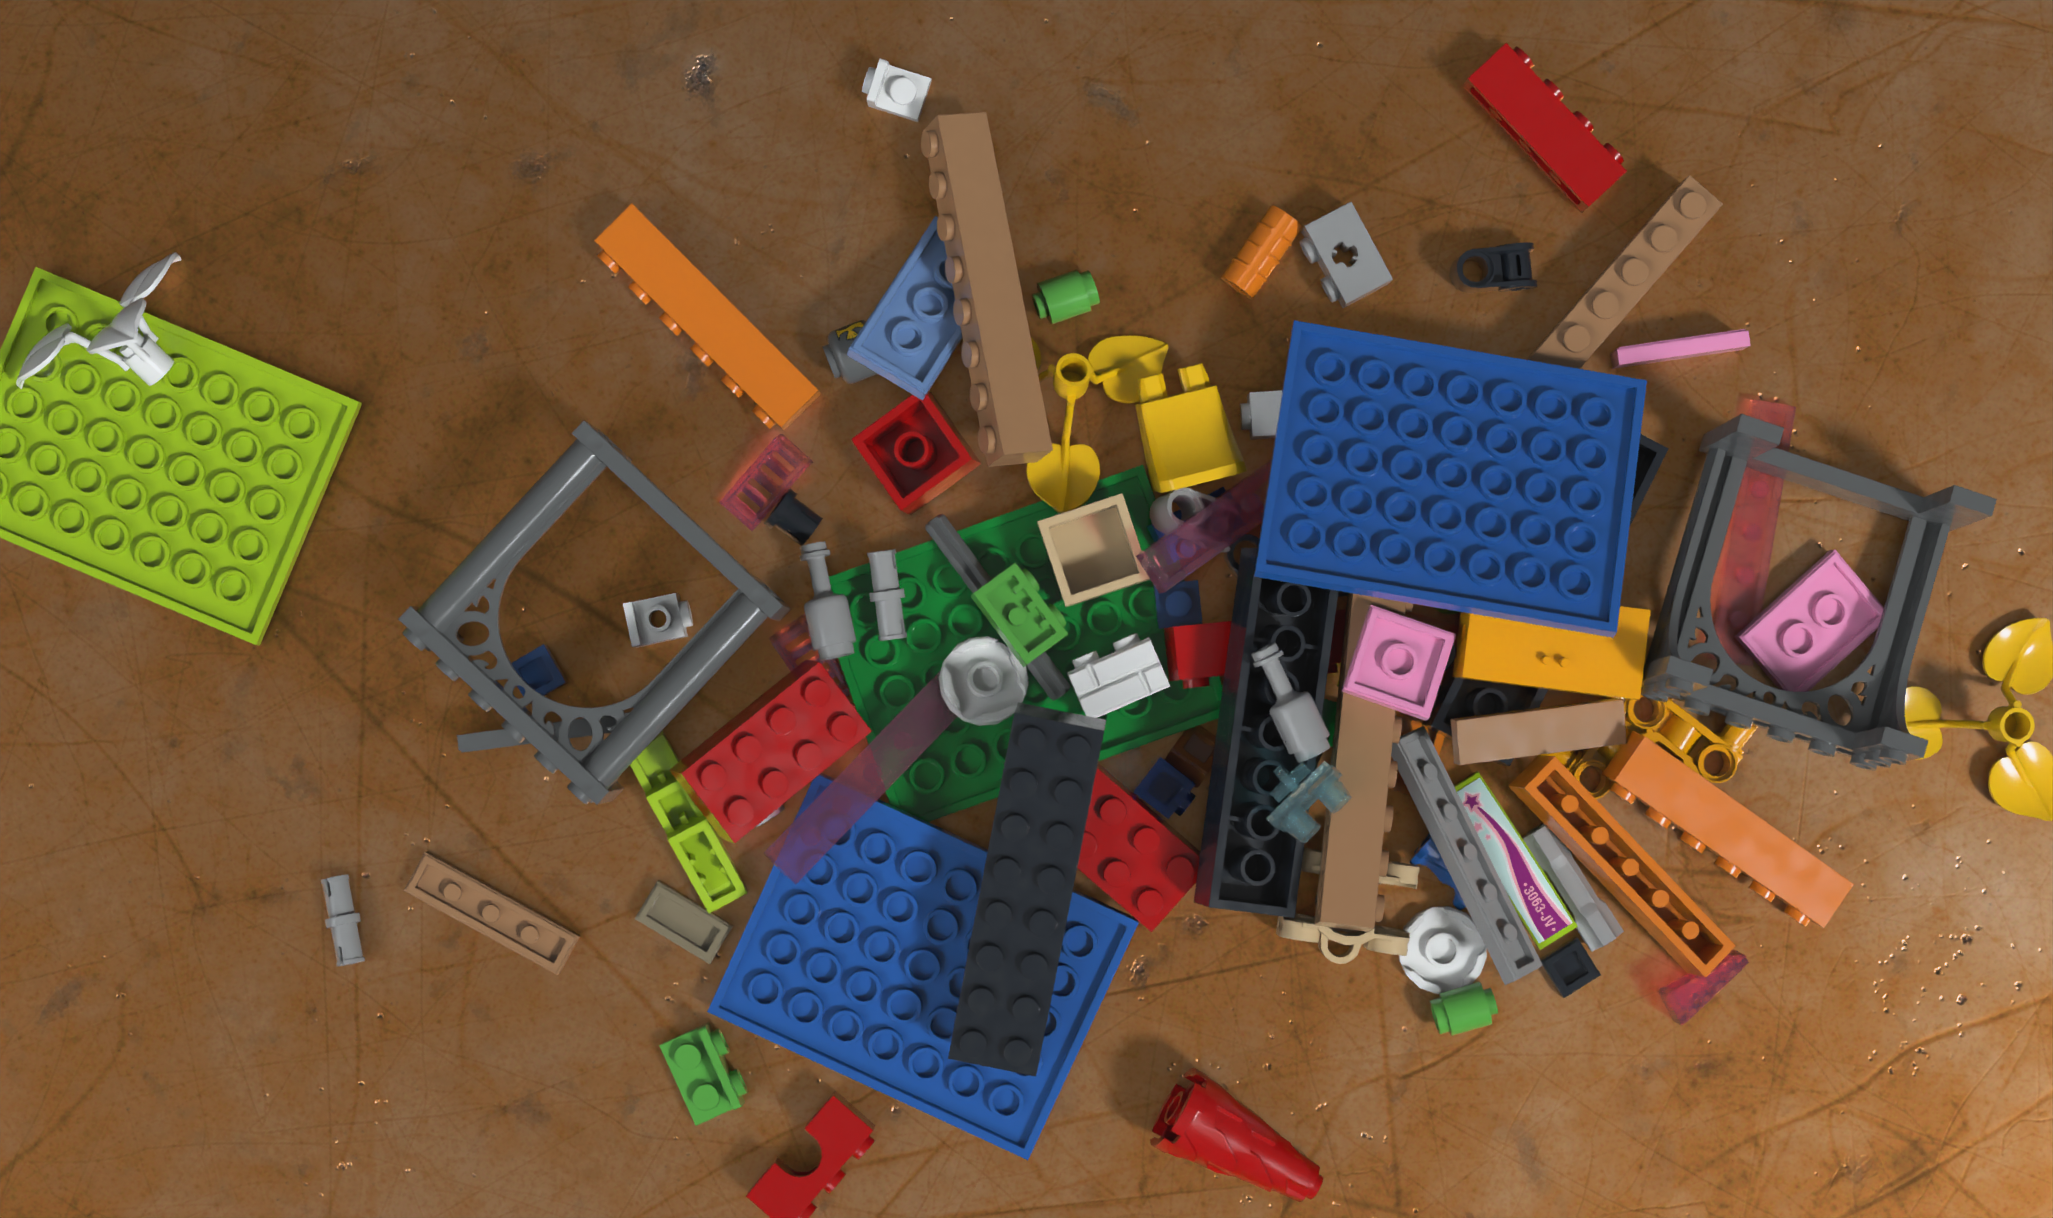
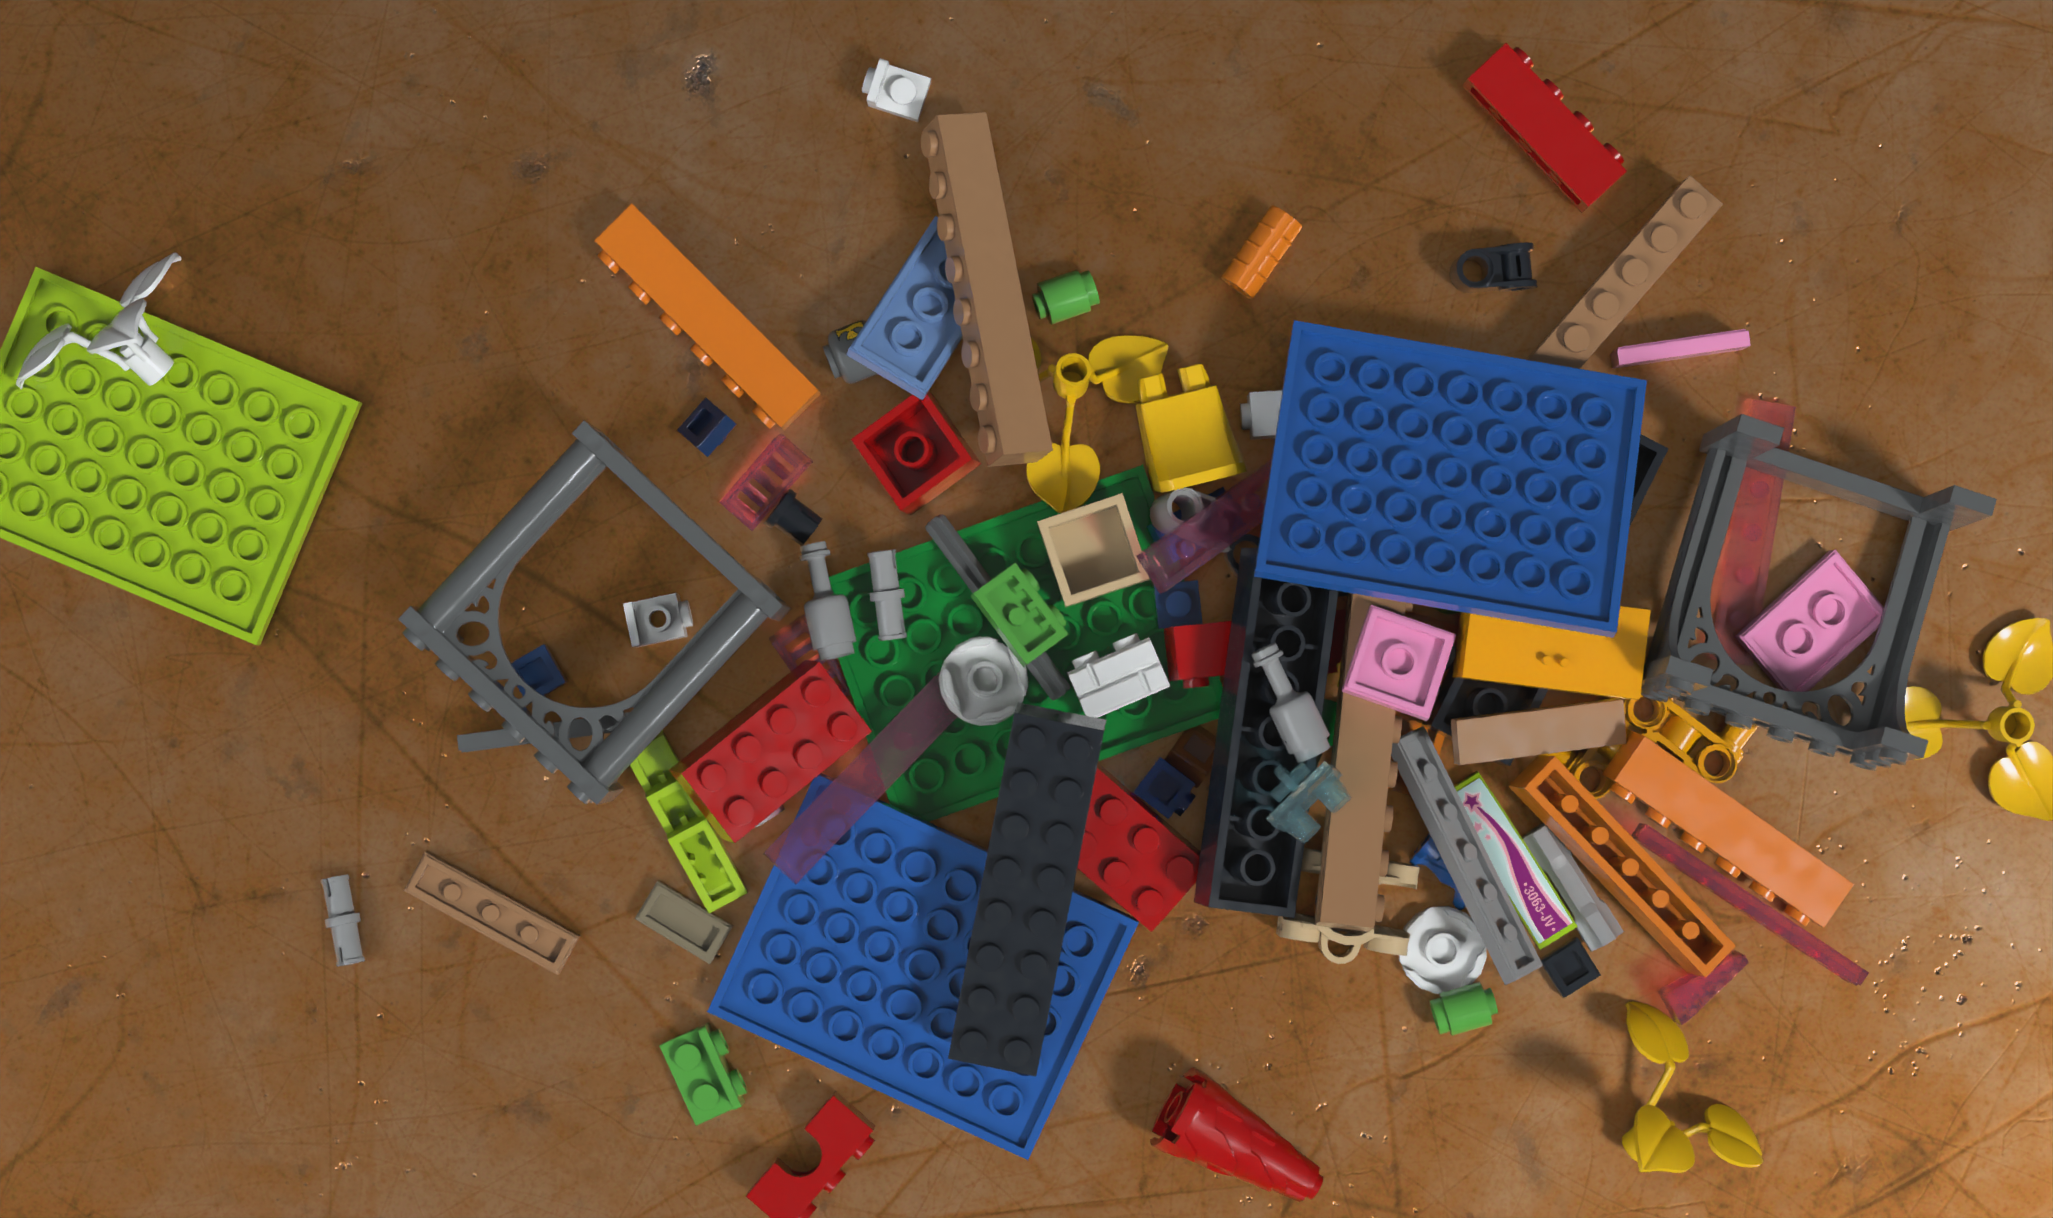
(706, 427): none -> dark blue plate
(1345, 230): light grey brick -> none
(1654, 1138): none -> yellow plant
(1749, 905): none -> clear pink tile

